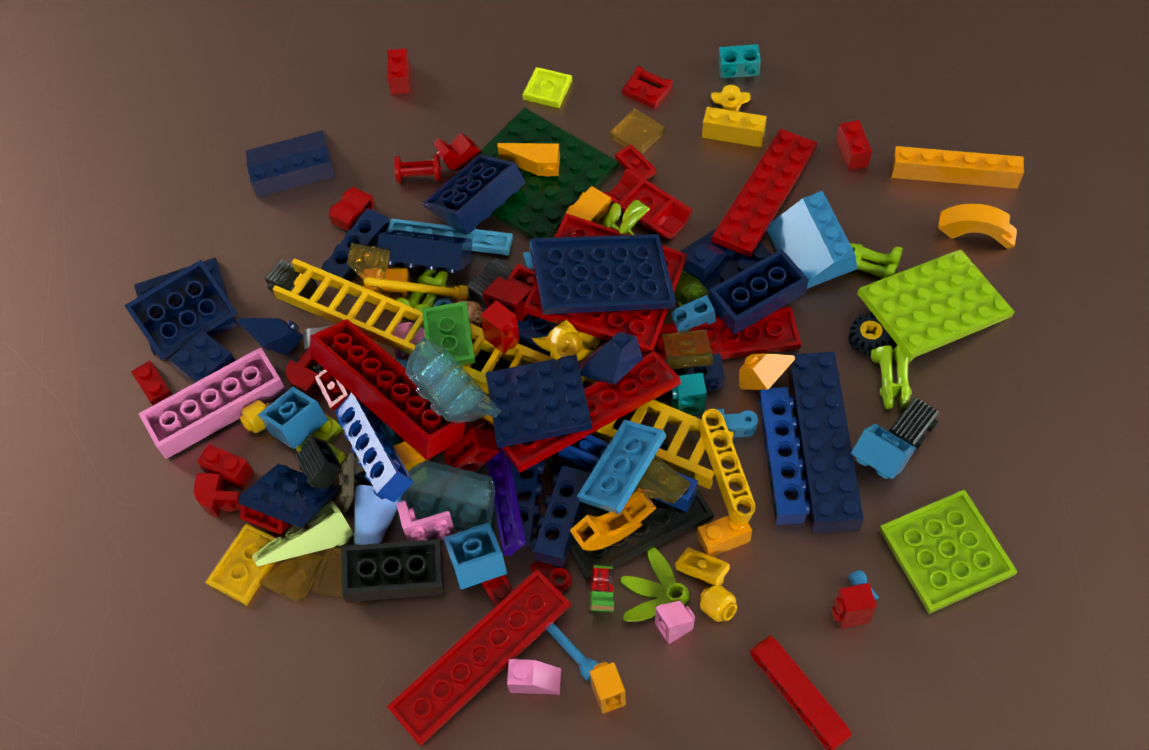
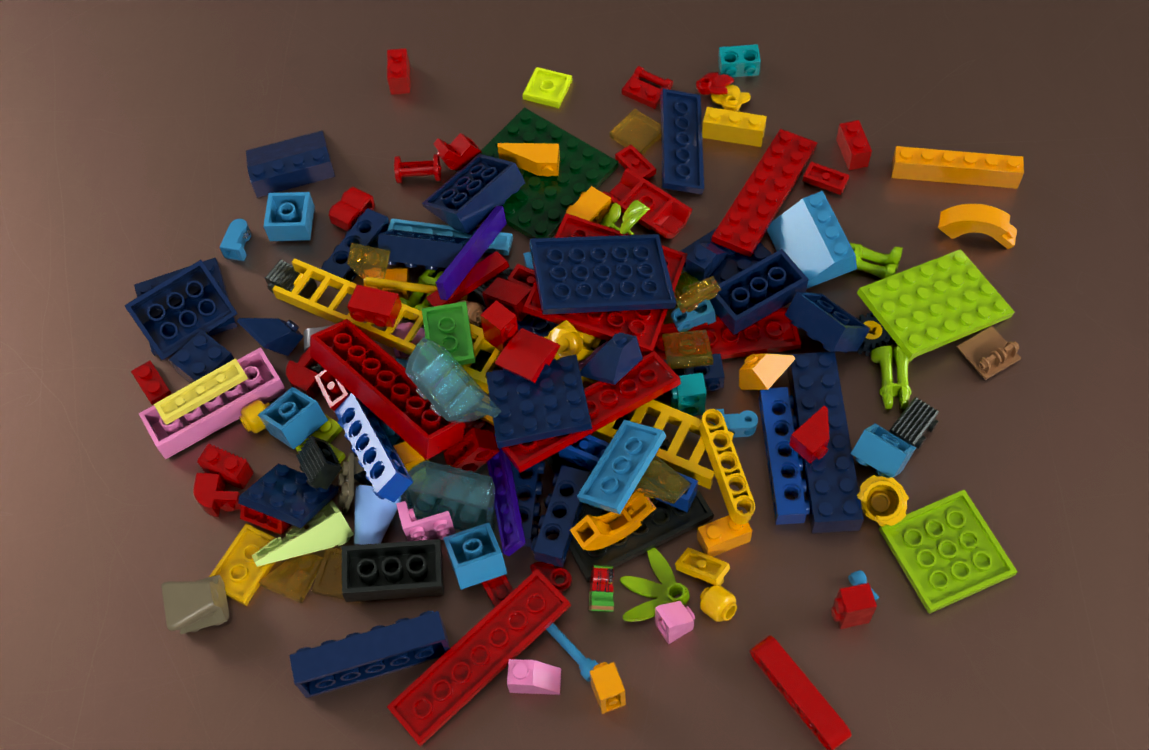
(195, 604): none -> dark tan piece
(200, 391): none -> light yellow plate
(235, 240): none -> dark azure leg
(289, 216): none -> dark azure brick
(369, 654): none -> dark blue brick
(374, 306): none -> red brick
(471, 253): none -> dark purple tile
(476, 277): none -> red tile
(527, 354): none -> red slope
(681, 141): none -> dark blue plate
(697, 293): none -> clear yellow wing
(714, 83): none -> red plate
(812, 437): none -> red slope
(825, 178): none -> red plate
(826, 322): none -> dark blue brick
(883, 500): none -> yellow helmet
(989, 352): none -> medium nougat hinge

